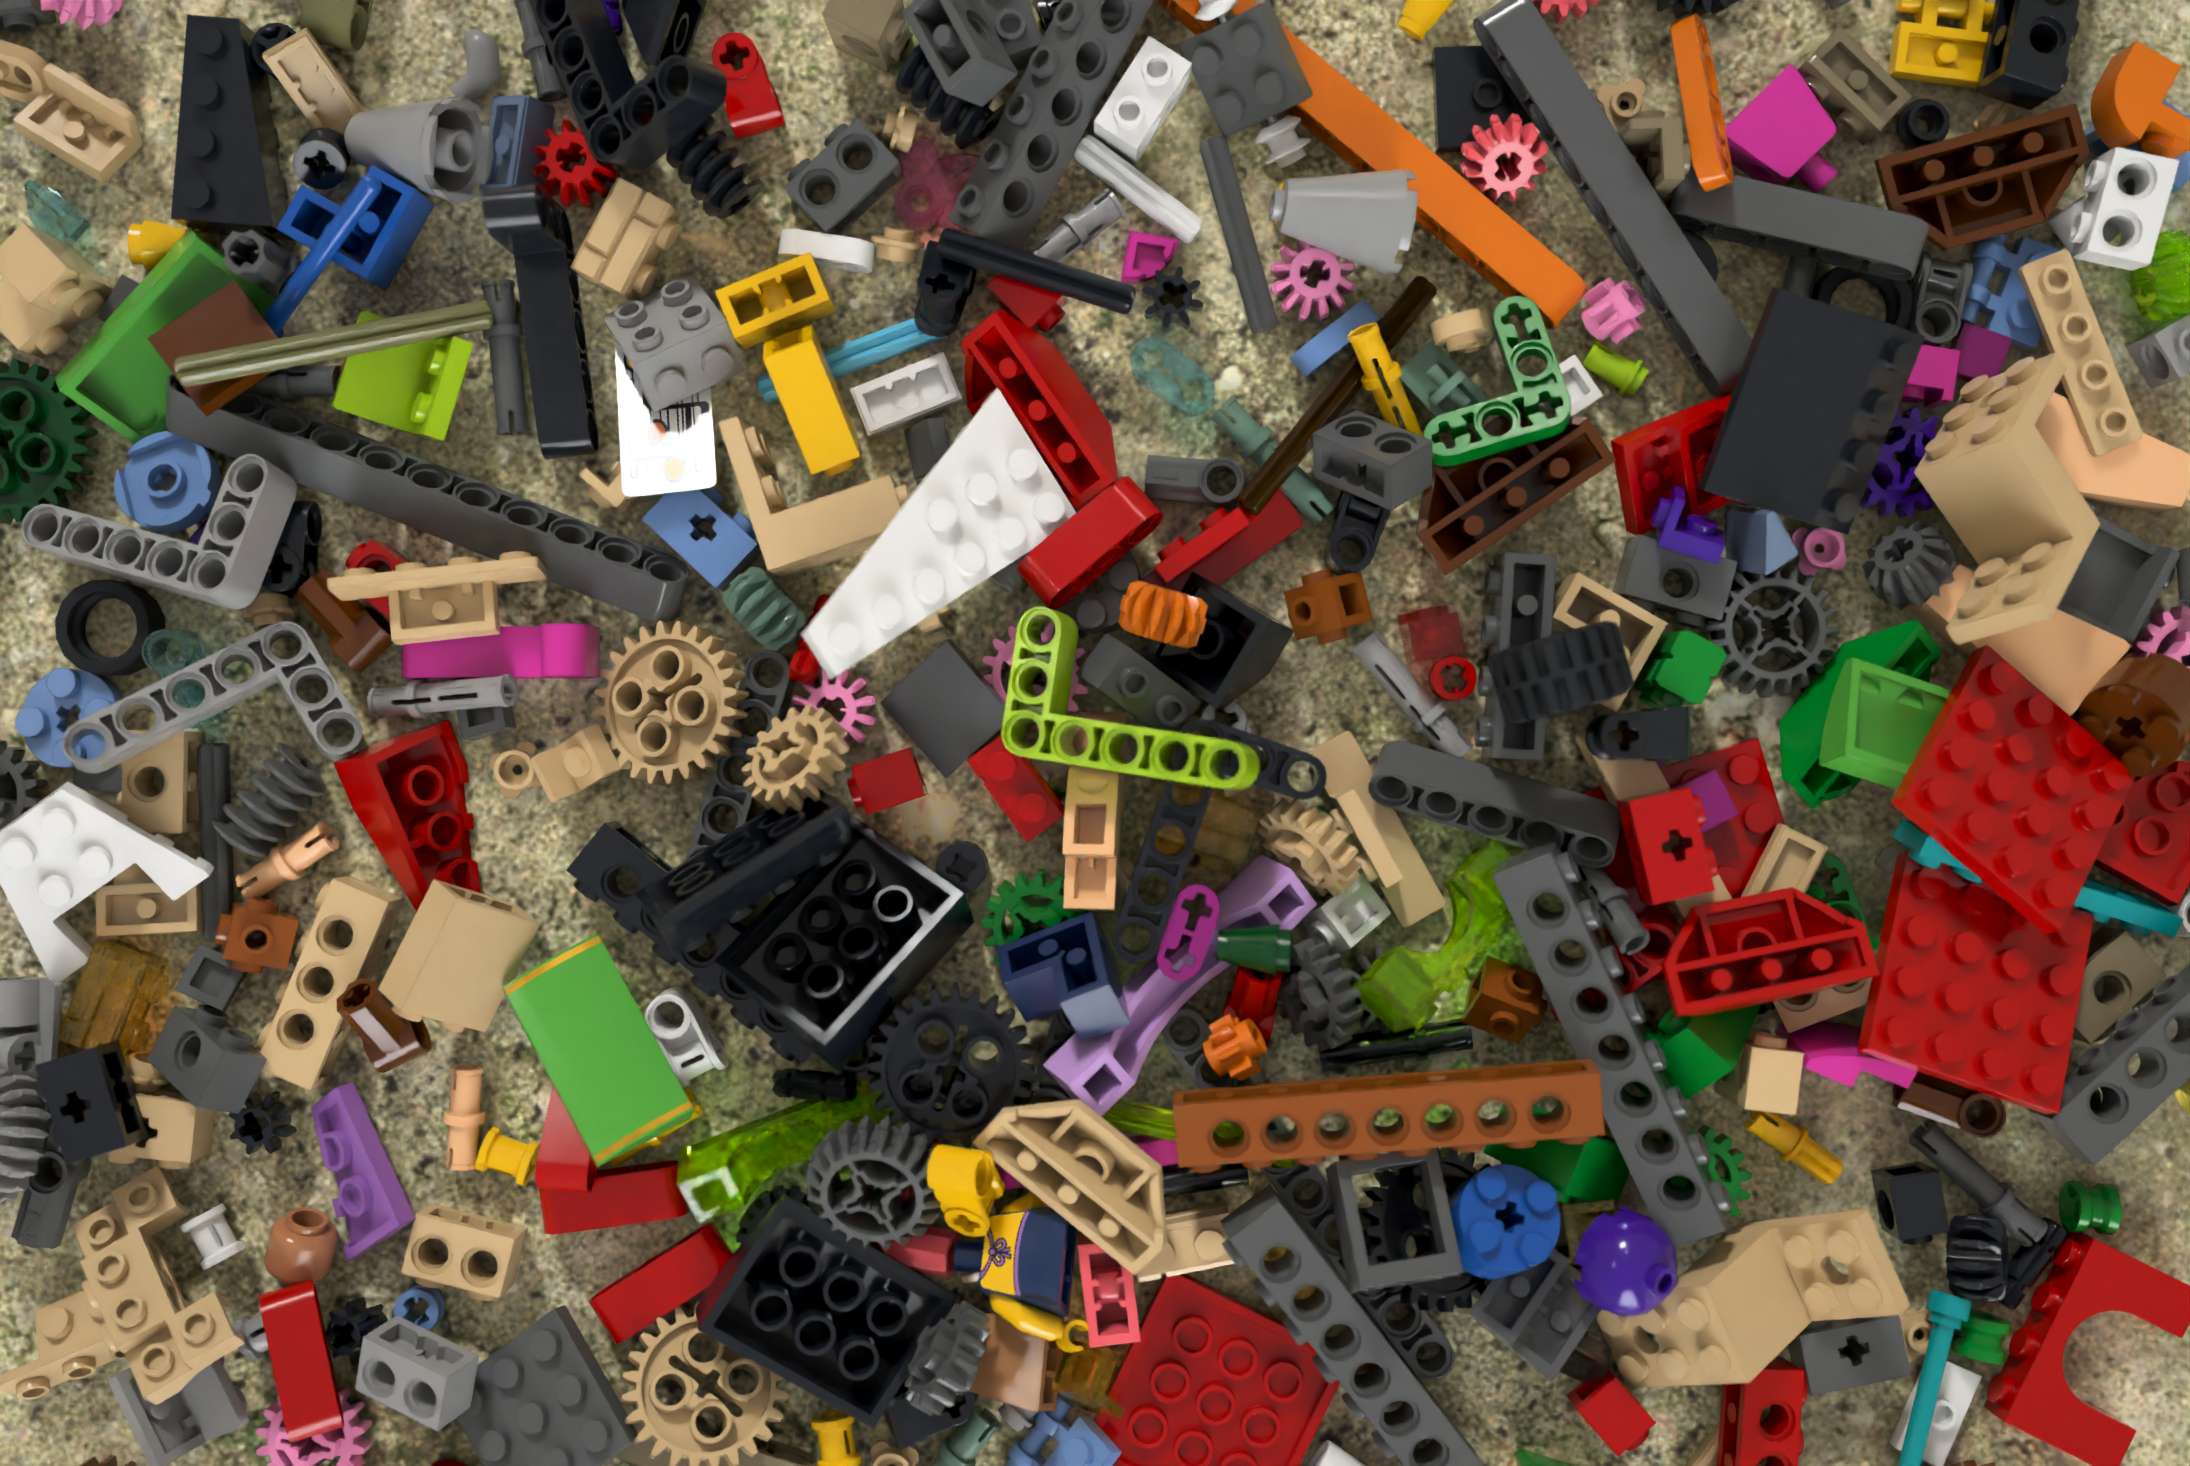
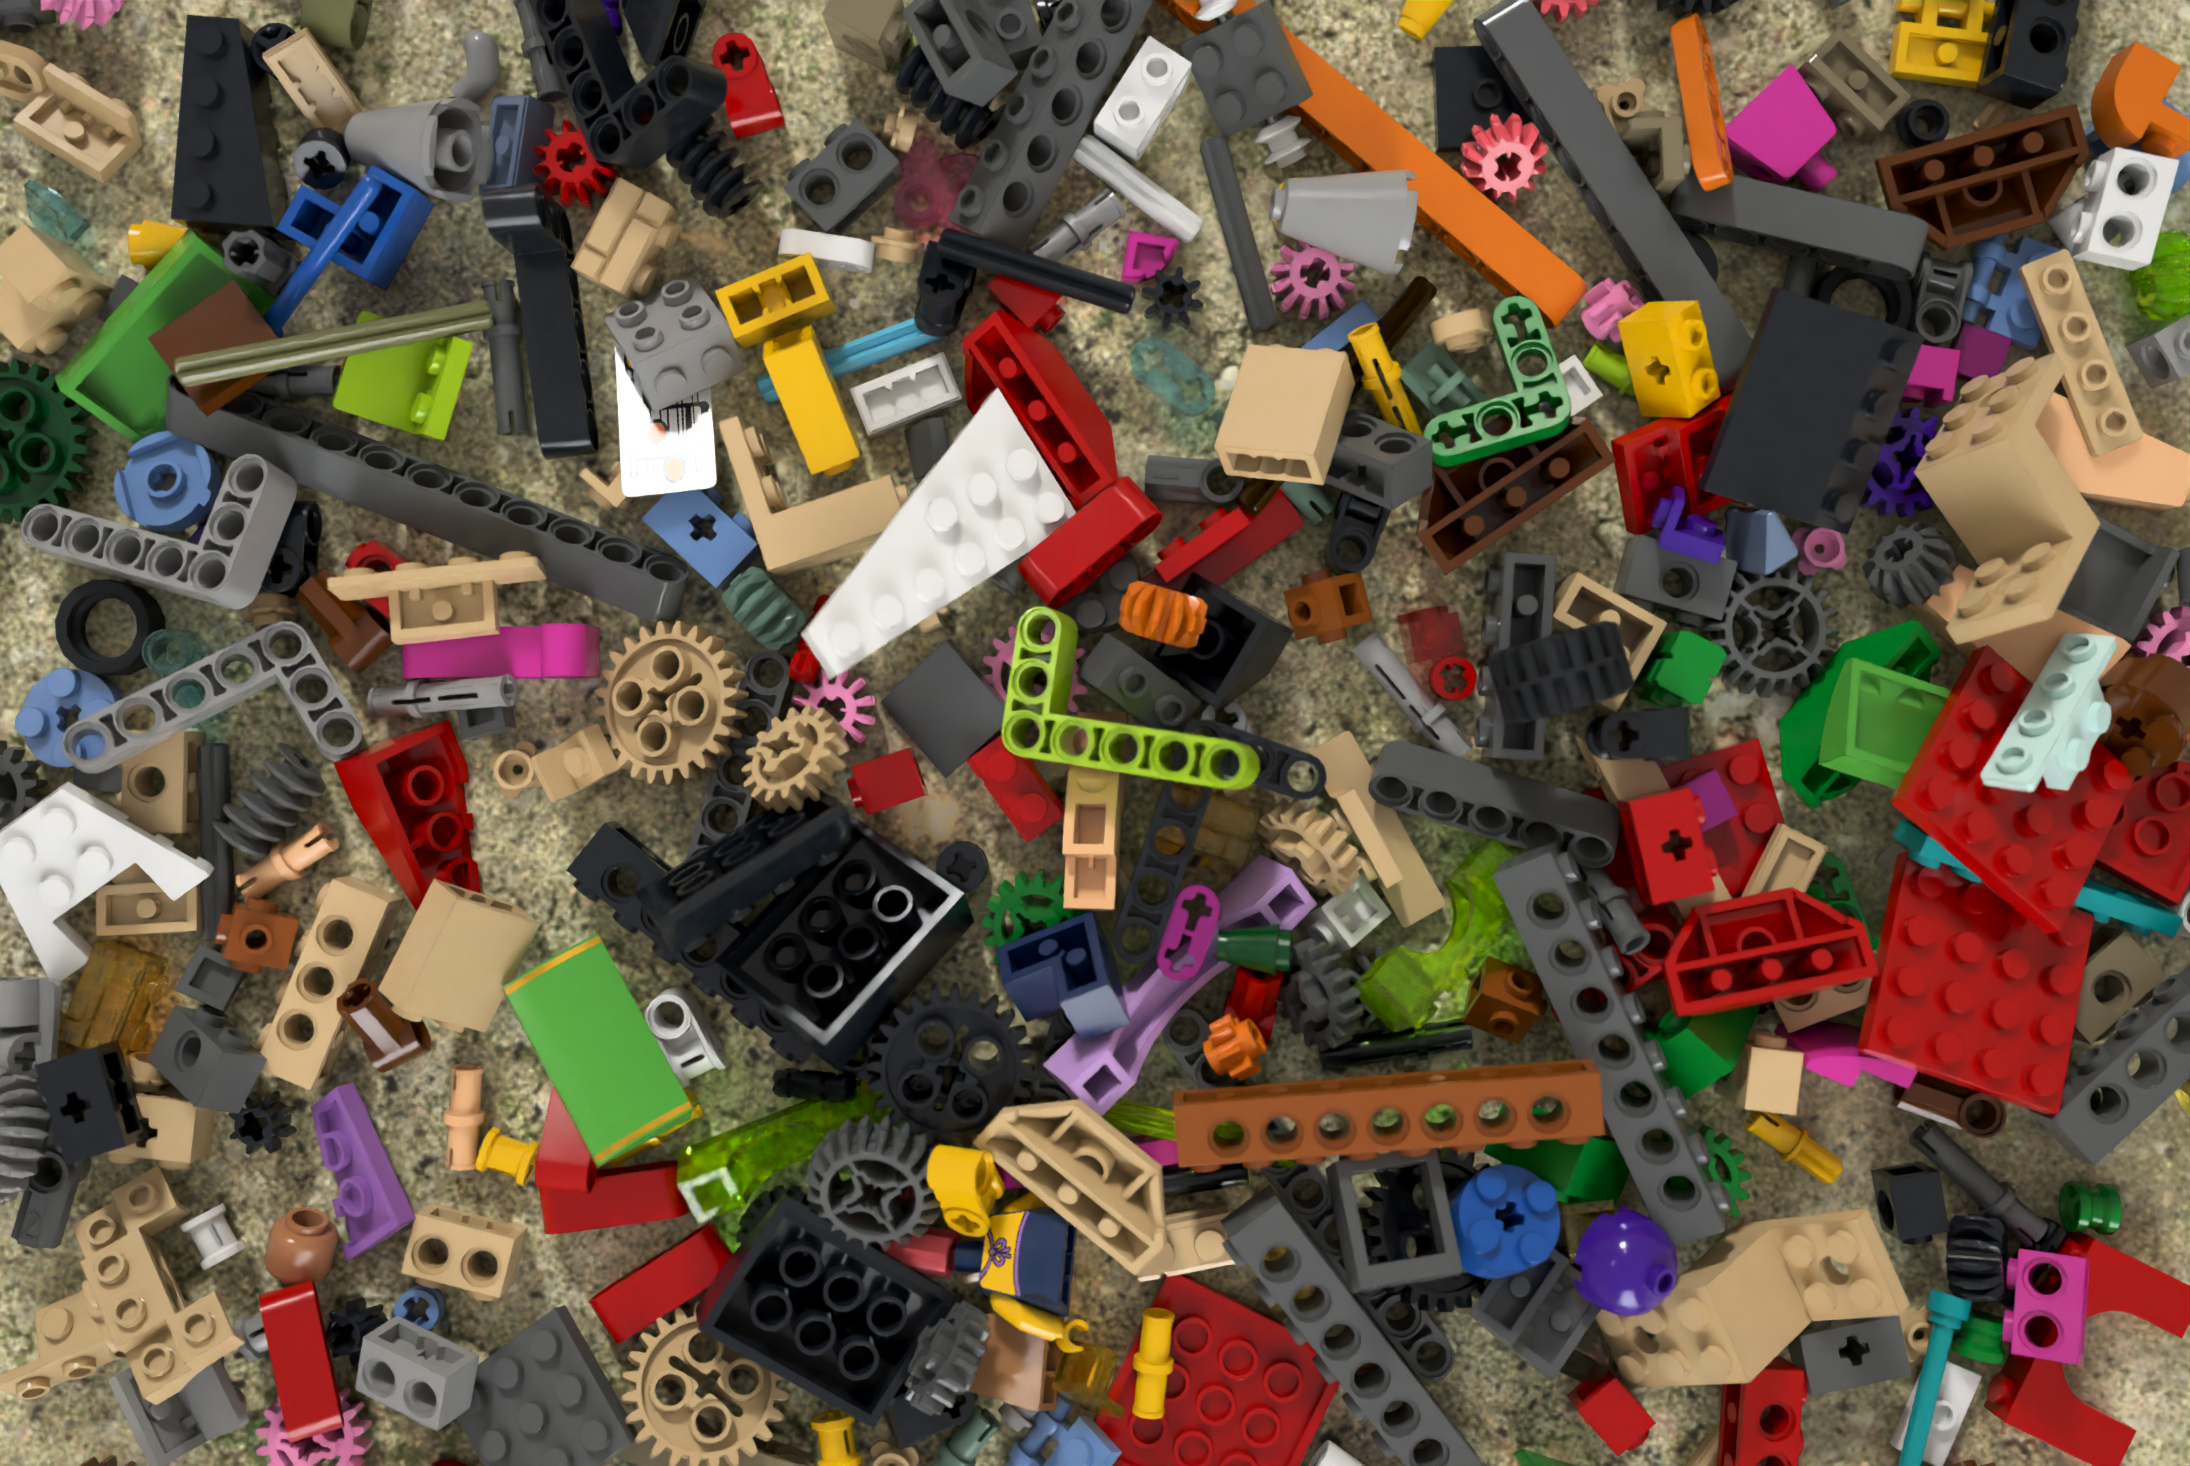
(1107, 1296): coral brick -> none
(1153, 1363): none -> yellow pin
(1285, 414): none -> tan brick
(1669, 359): none -> yellow brick
(2057, 719): none -> light aqua bracket
(2065, 1307): none -> dark pink brick

